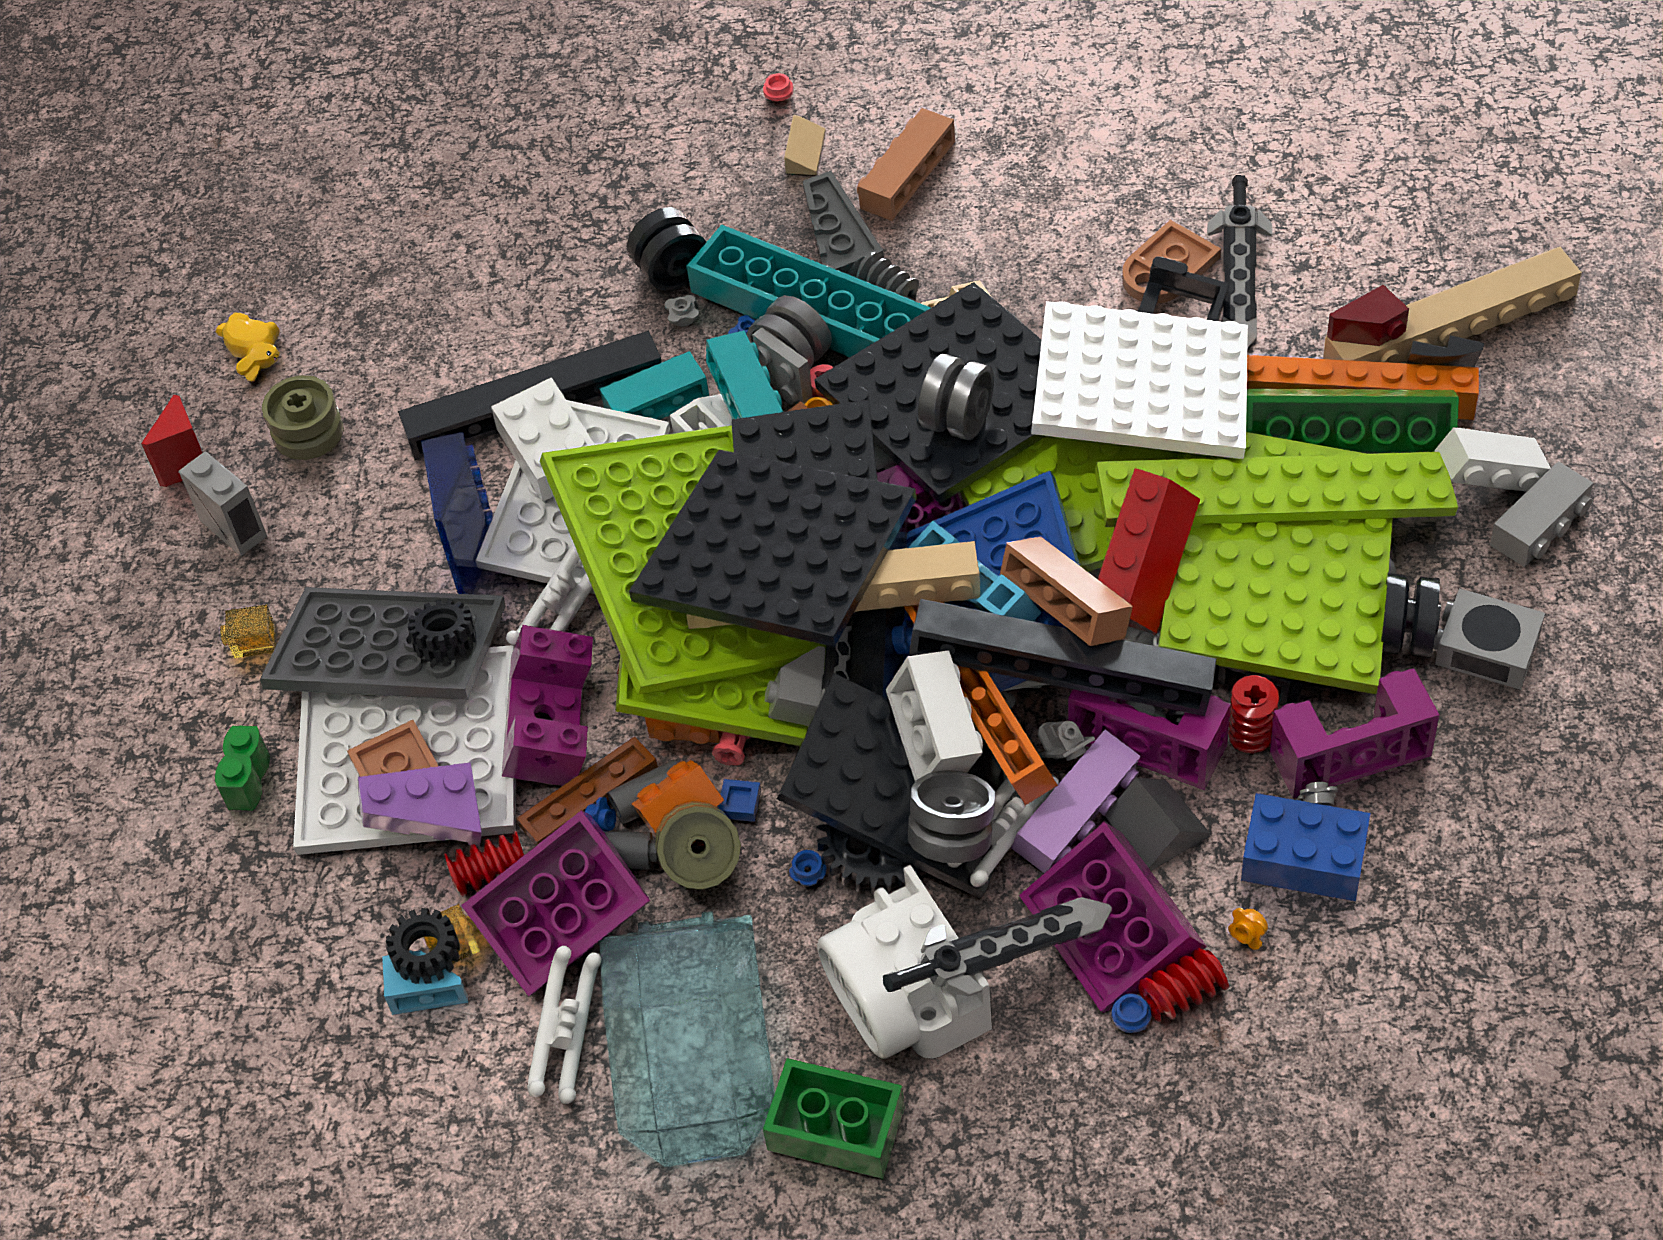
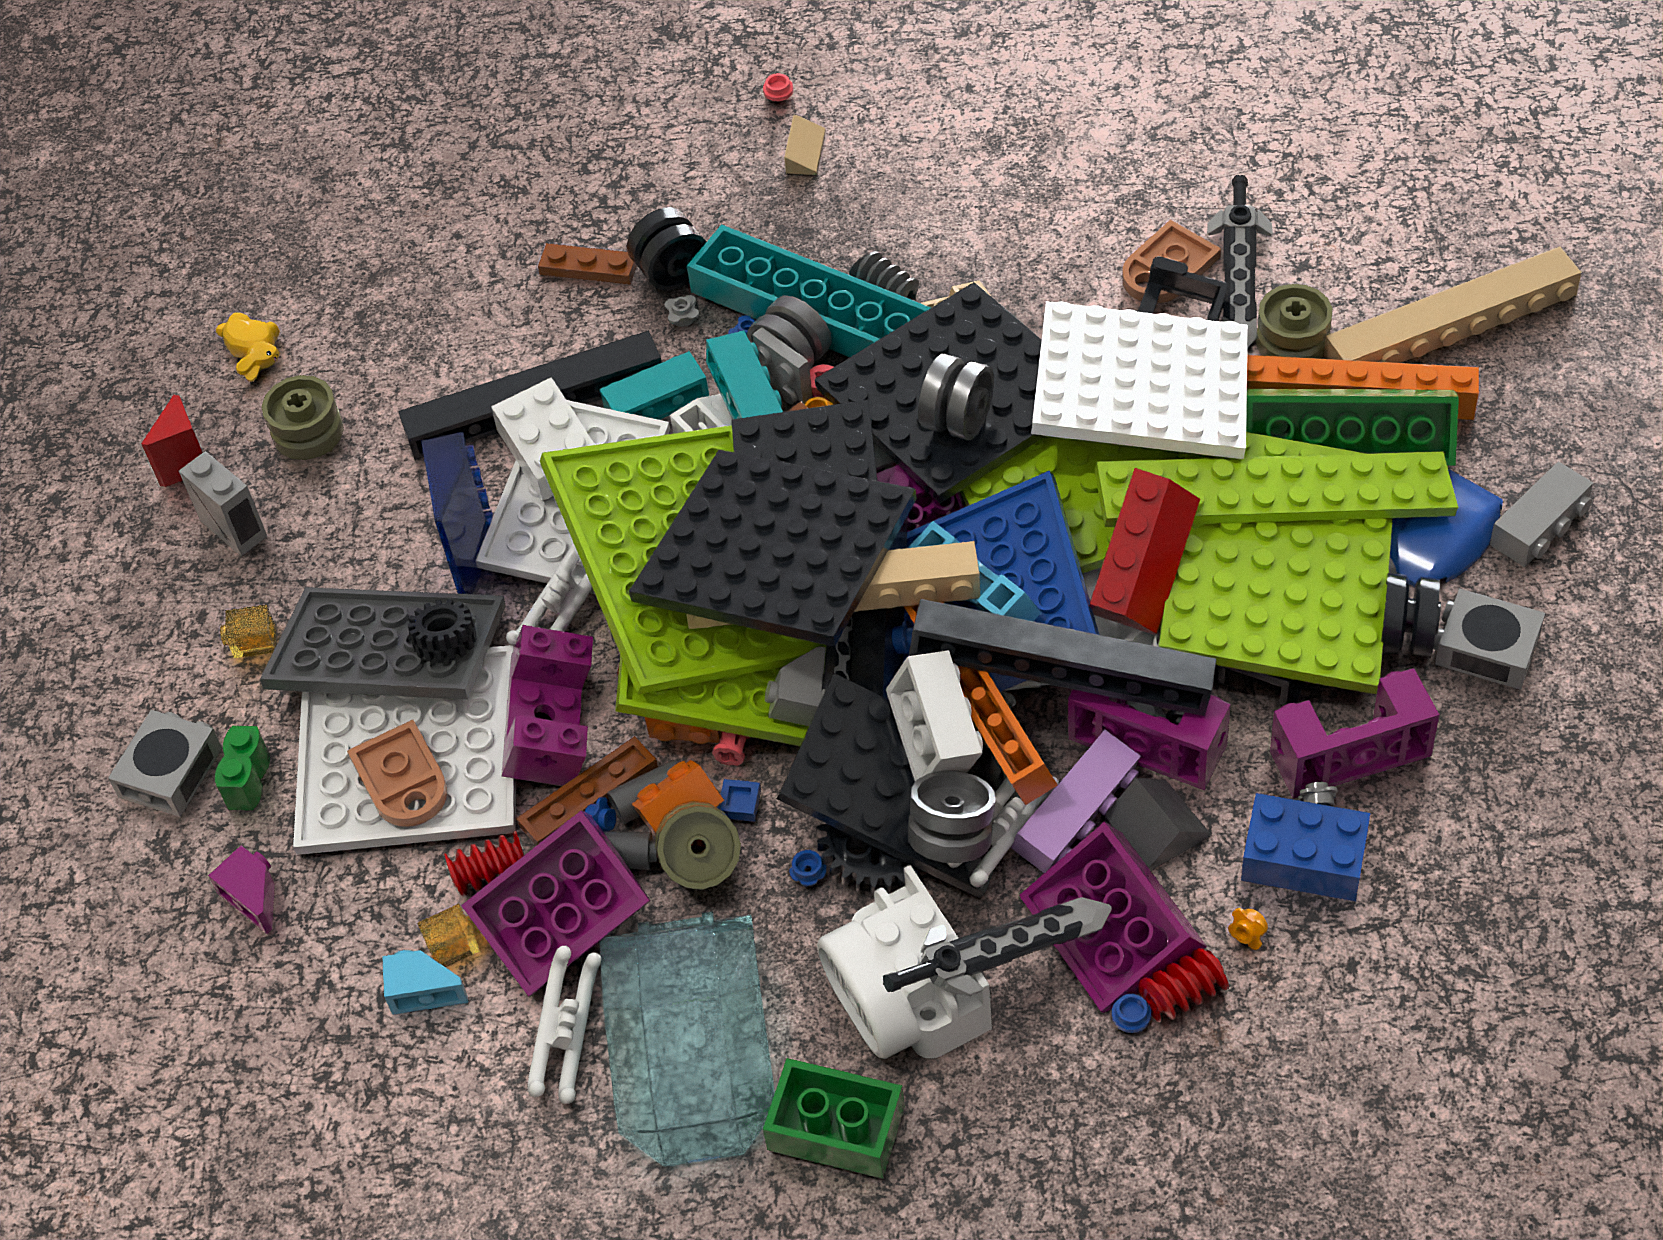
(165, 762): none -> light grey brick
(247, 886): none -> magenta slope
(414, 929): black tyre -> none
(423, 802): medium lavender wedge -> none
(587, 264): none -> dark orange plate
(837, 225): dark grey wing -> none
(906, 164): nougat brick -> none
(1062, 740): light grey hinge -> none
(1066, 591): nougat brick -> none
(1252, 713): red piece -> none
(1293, 322): none -> olive wheel
(1369, 319): dark red slope -> none
(1446, 544): none -> blue slope
(1455, 353): black slope -> none
(1492, 459): white brick -> none

